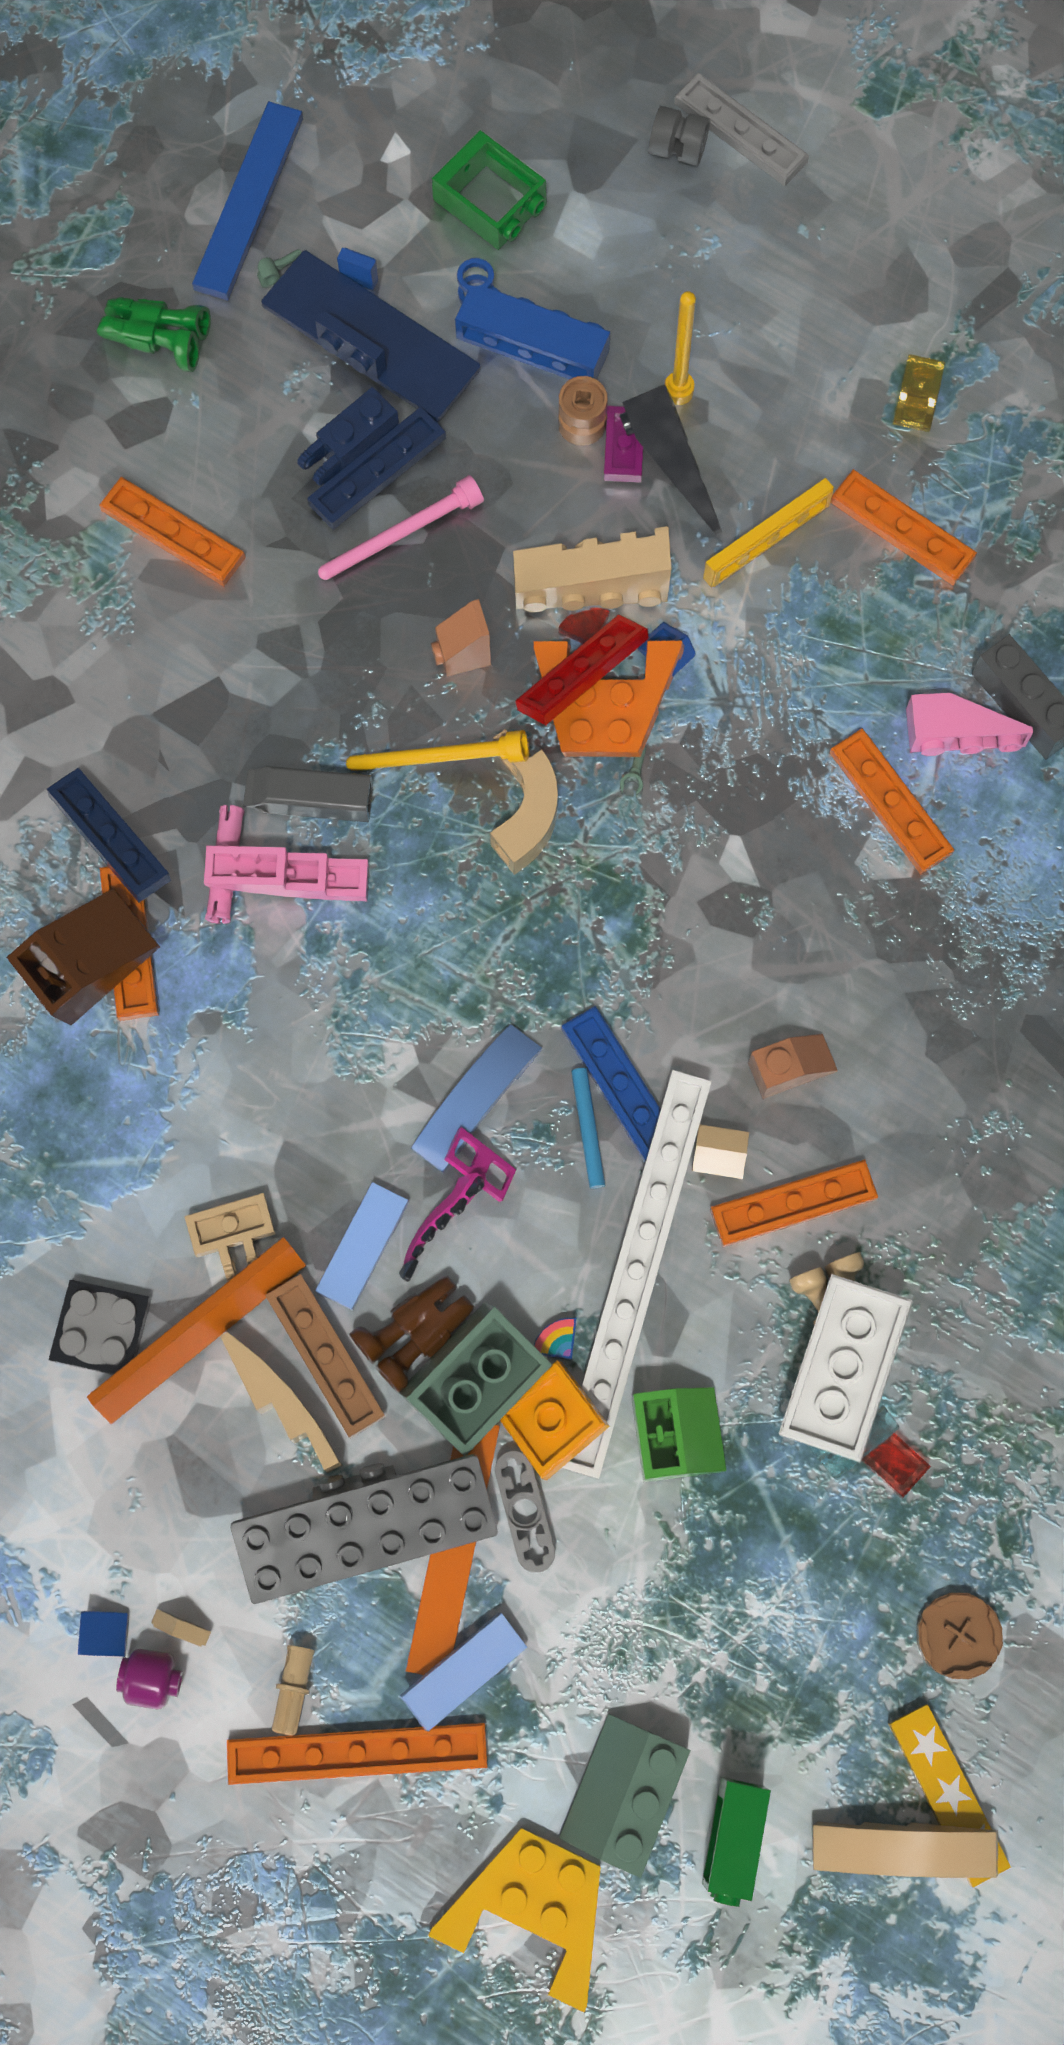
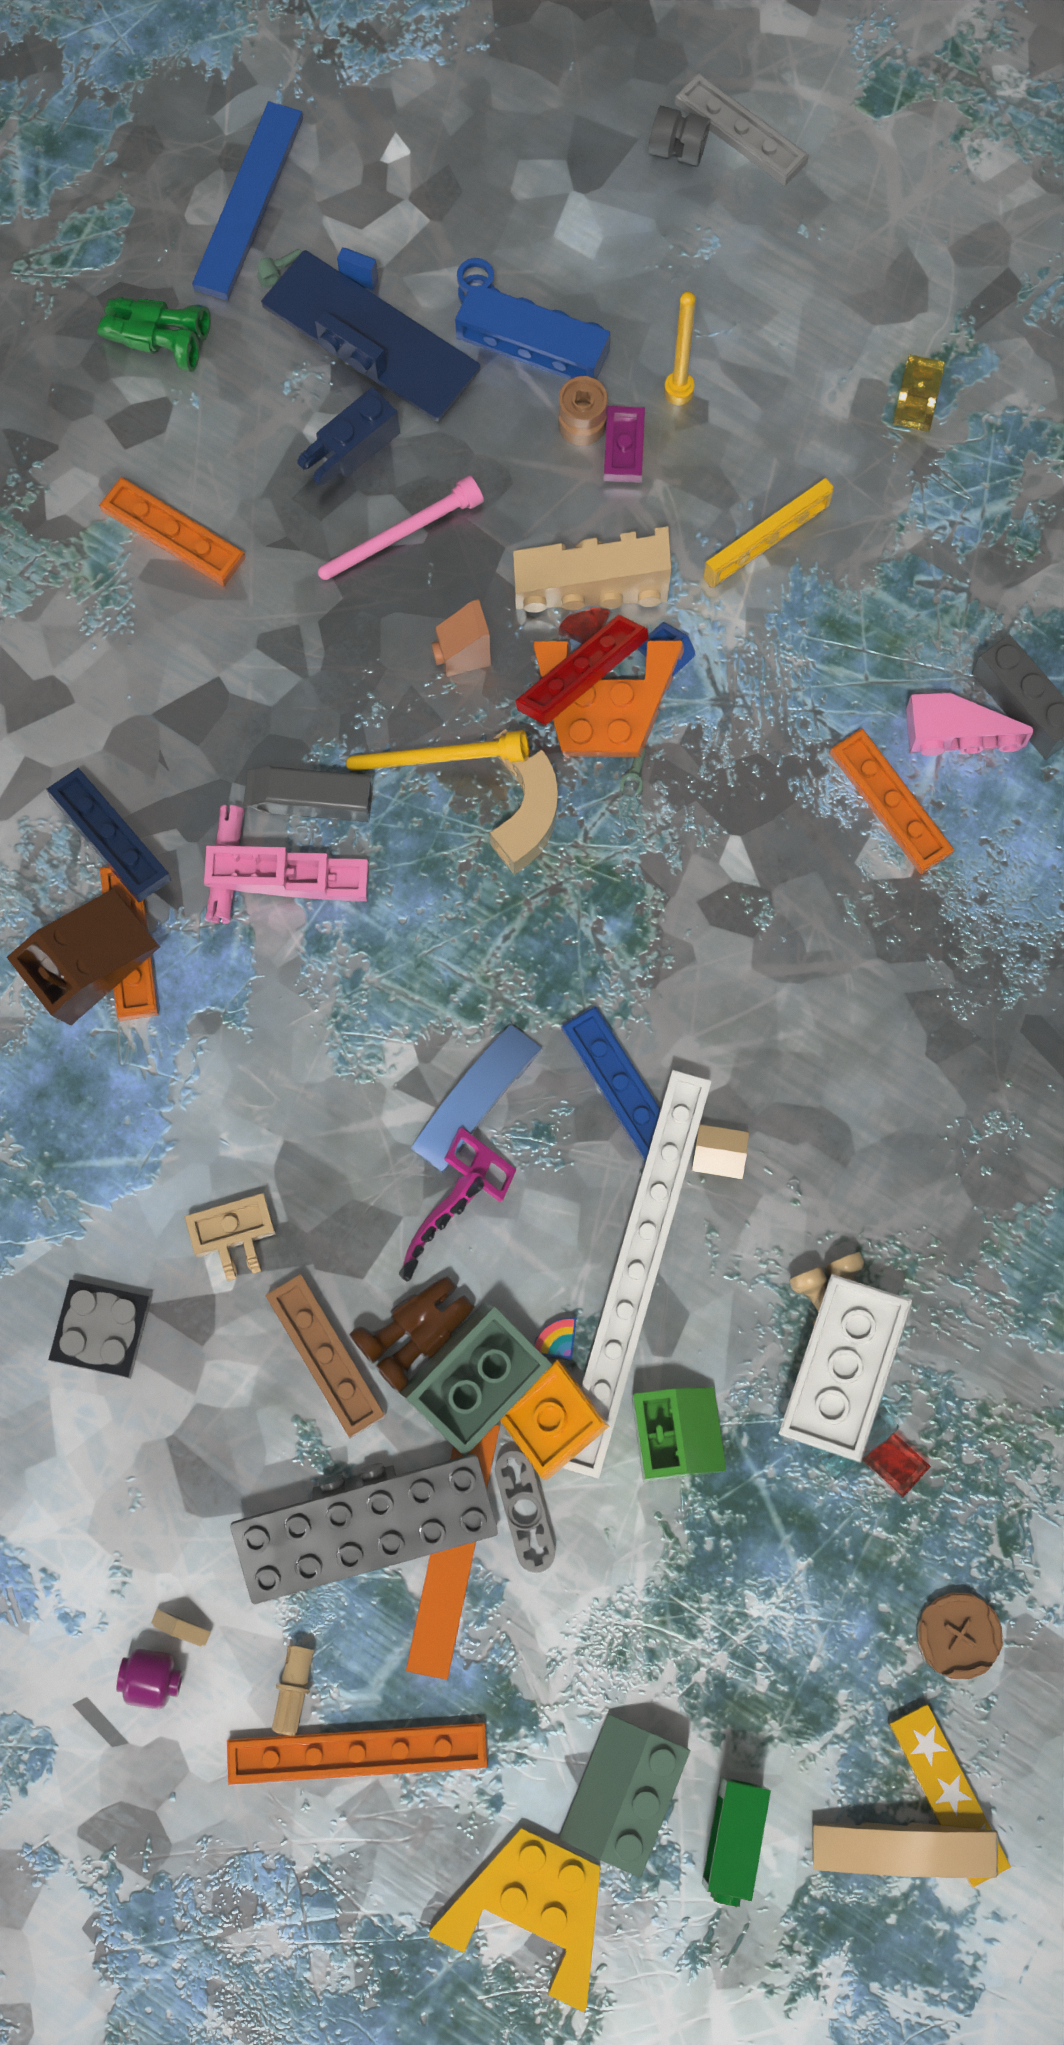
(103, 1633): blue slope -> none
(196, 1331): orange tile -> none
(270, 1392): tan slope -> none
(362, 1246): light blue tile -> none
(376, 468): dark blue plate -> none
(463, 1671): light blue tile -> none
(466, 165): green window -> none
(588, 1128): dark azure bar -> none
(661, 433): black wedge -> none
(790, 1064): nougat slope -> none
(793, 1203): orange tile -> none
(903, 527): orange tile -> none

